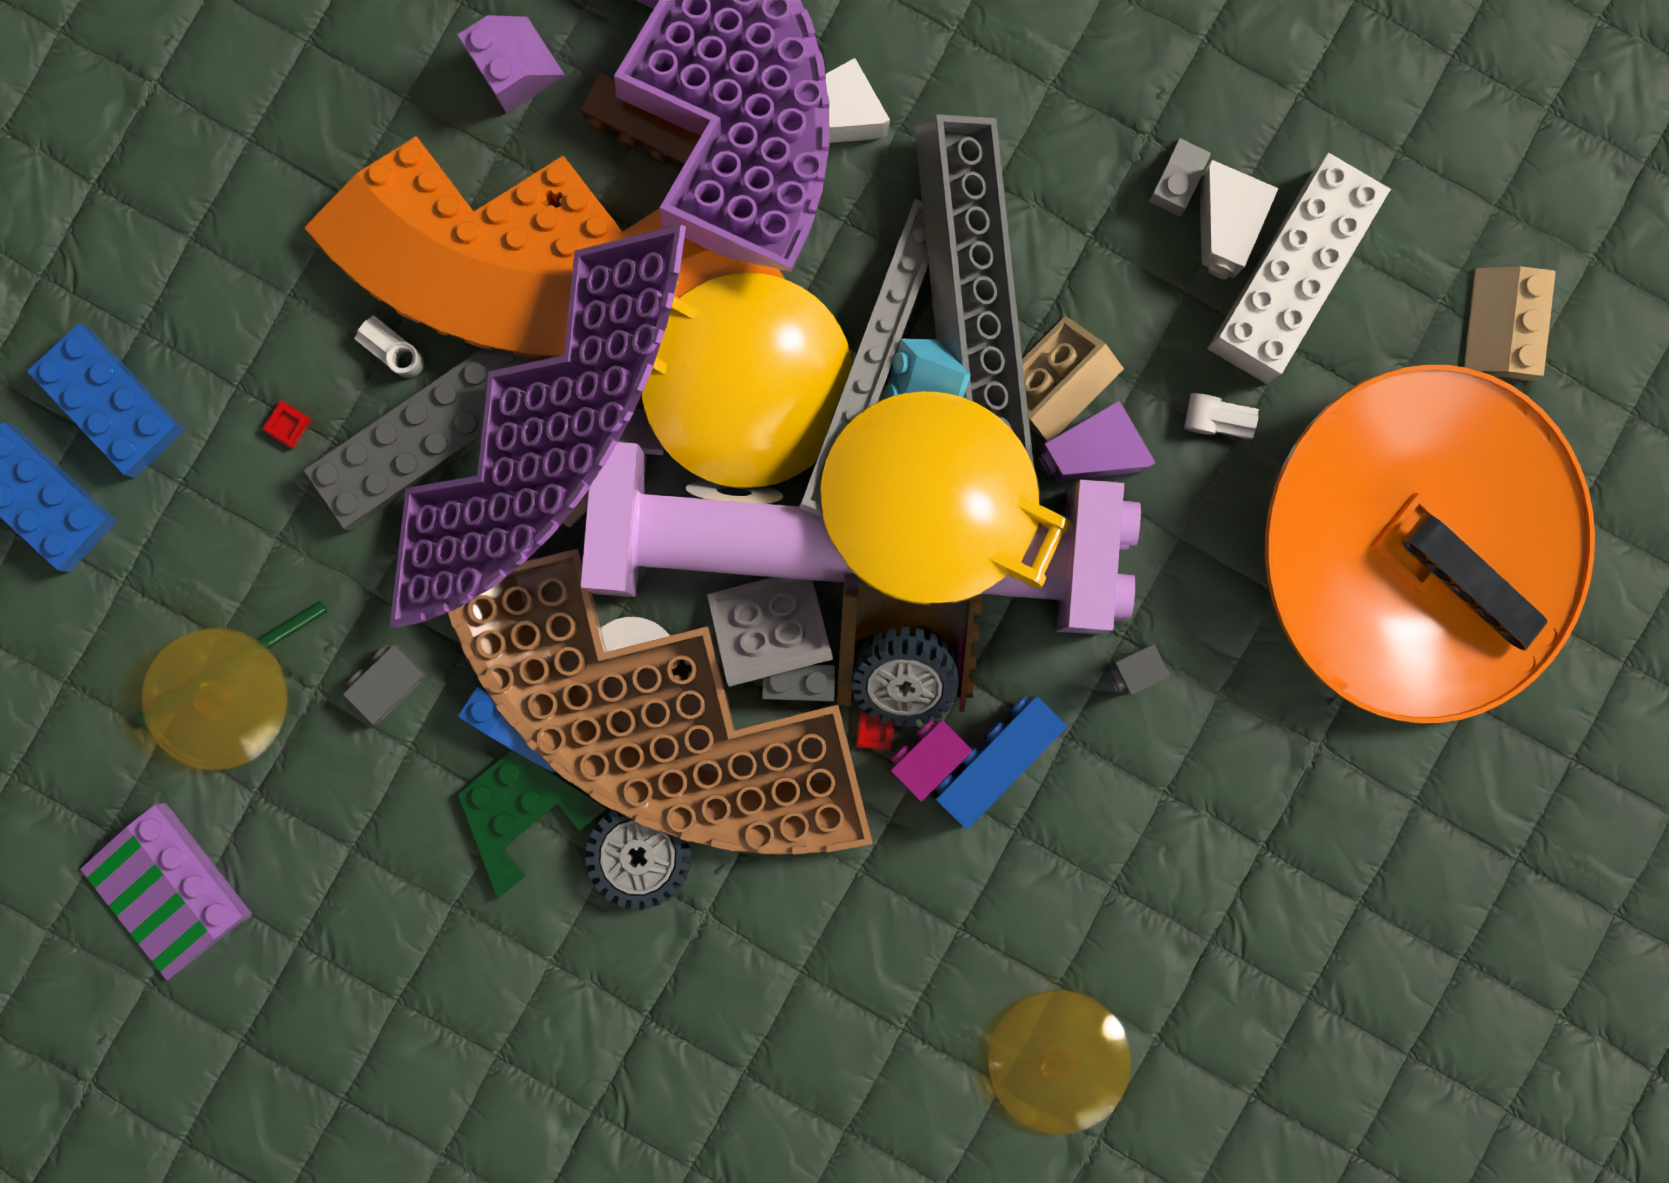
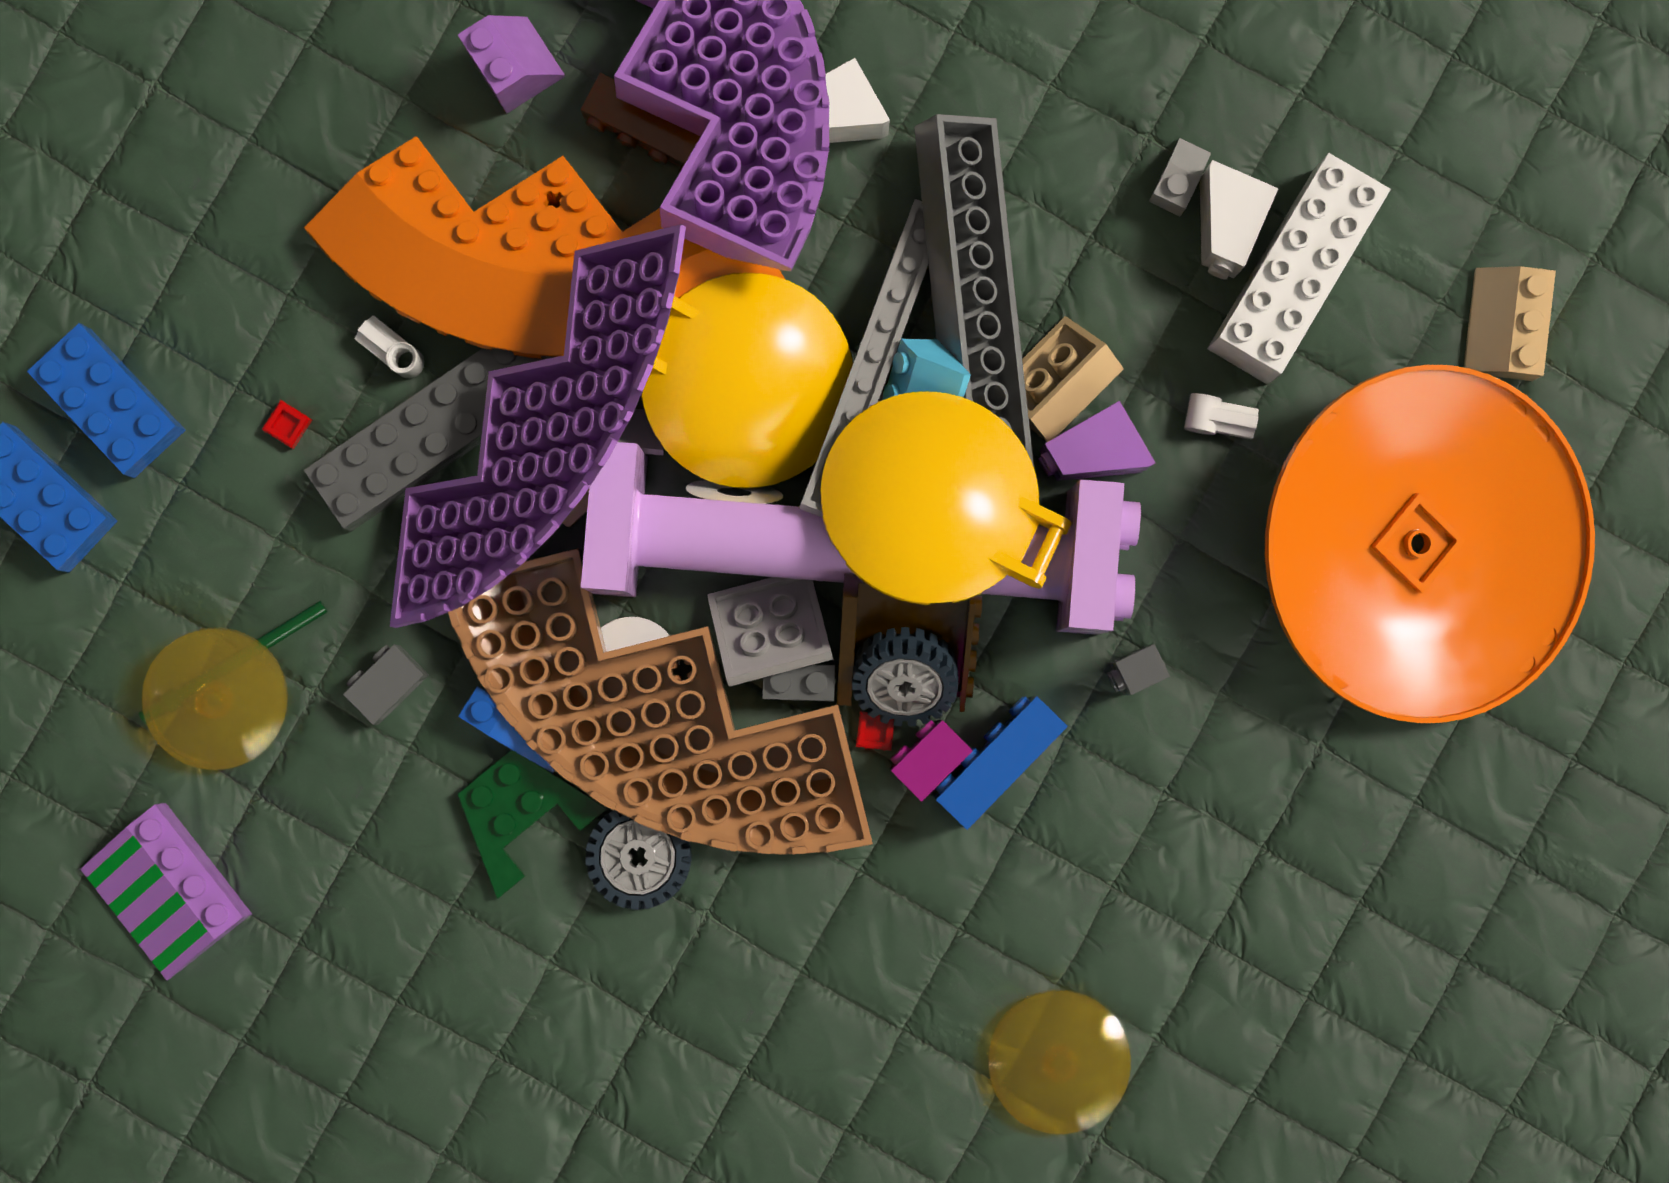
(1474, 581): black beam -> none

